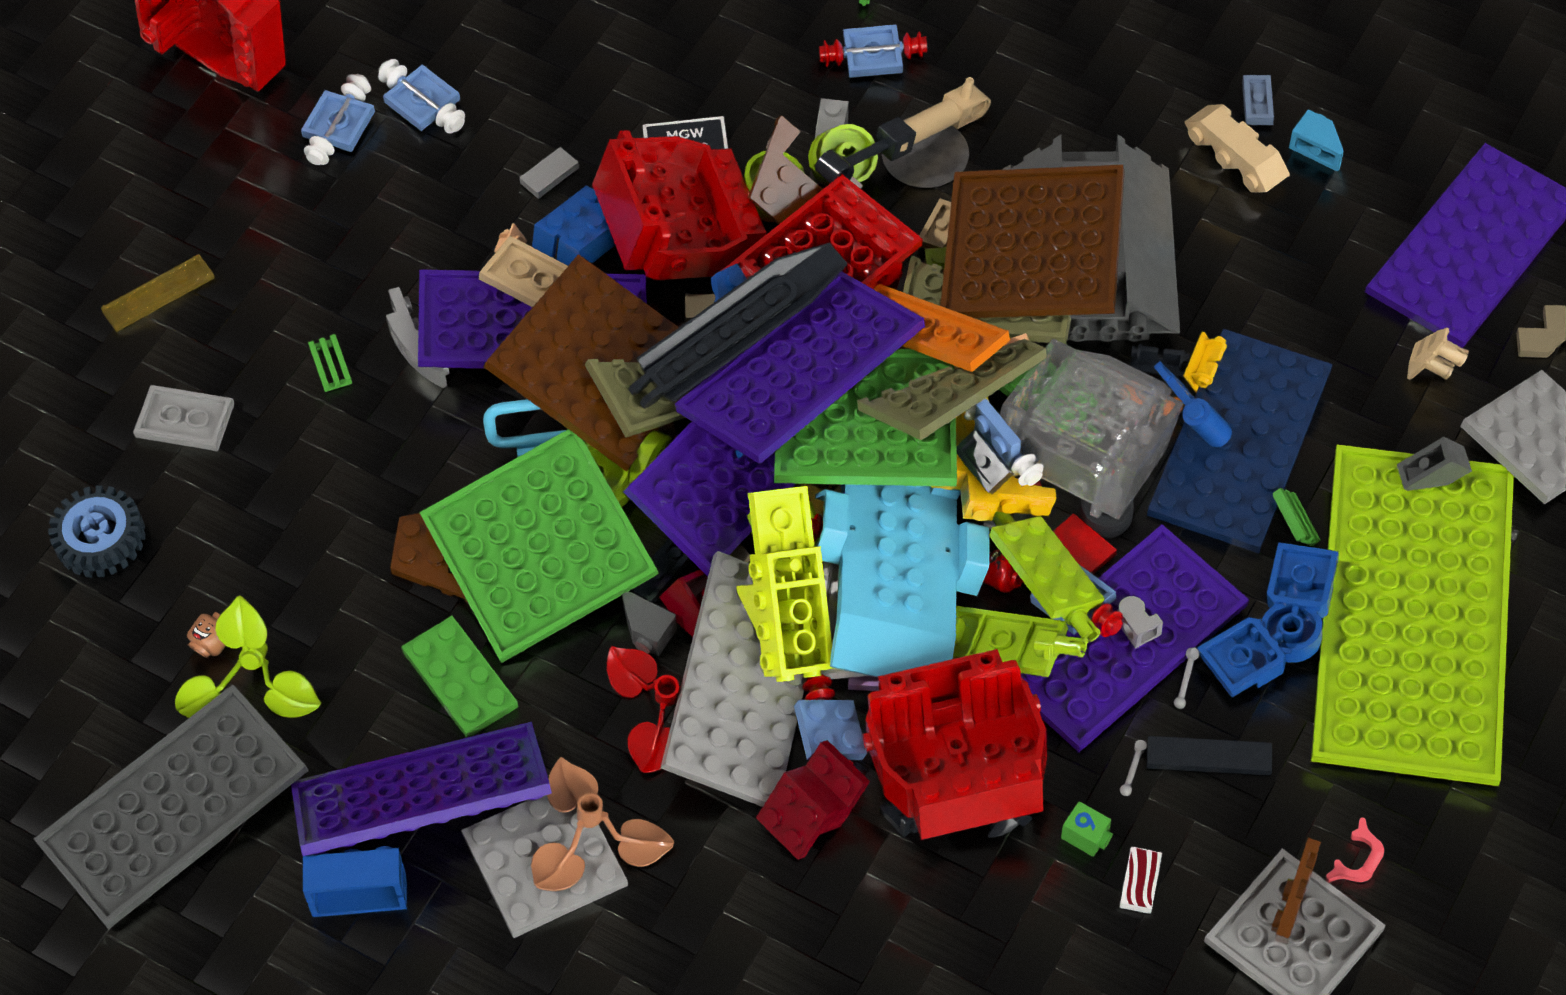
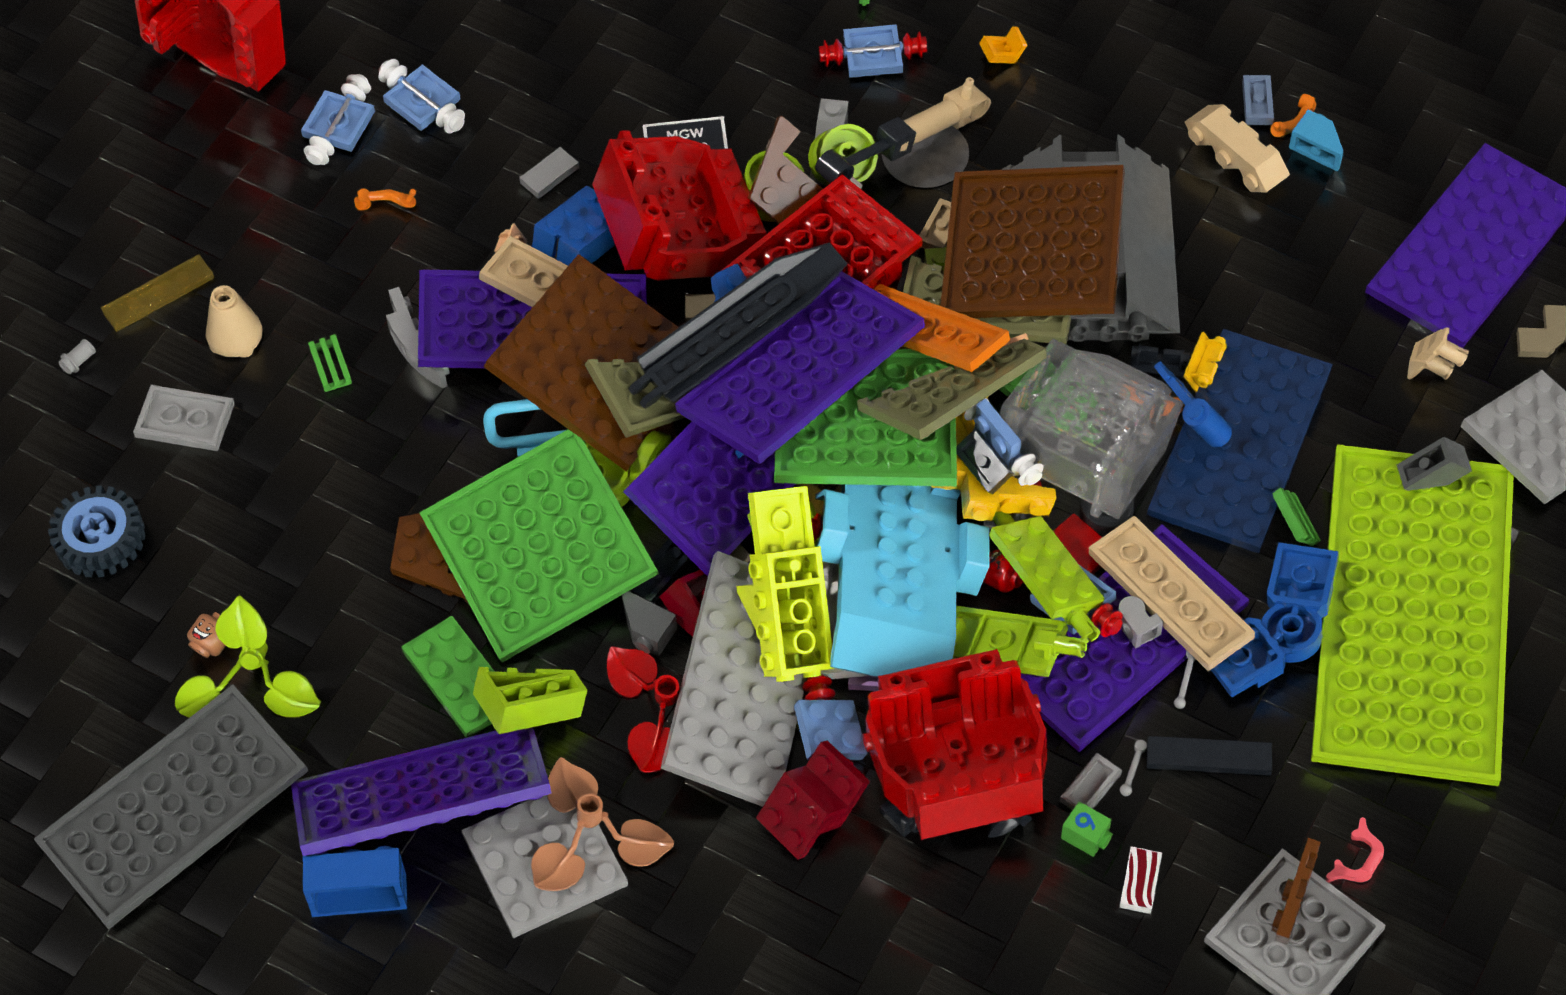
(71, 361): none -> light grey pin
(231, 324): none -> tan cone
(365, 197): none -> orange piece
(529, 699): none -> lime wedge
(1004, 49): none -> light orange bracket
(1091, 783): none -> light grey tile
(1172, 591): none -> tan plate
(1281, 129): none -> orange piece

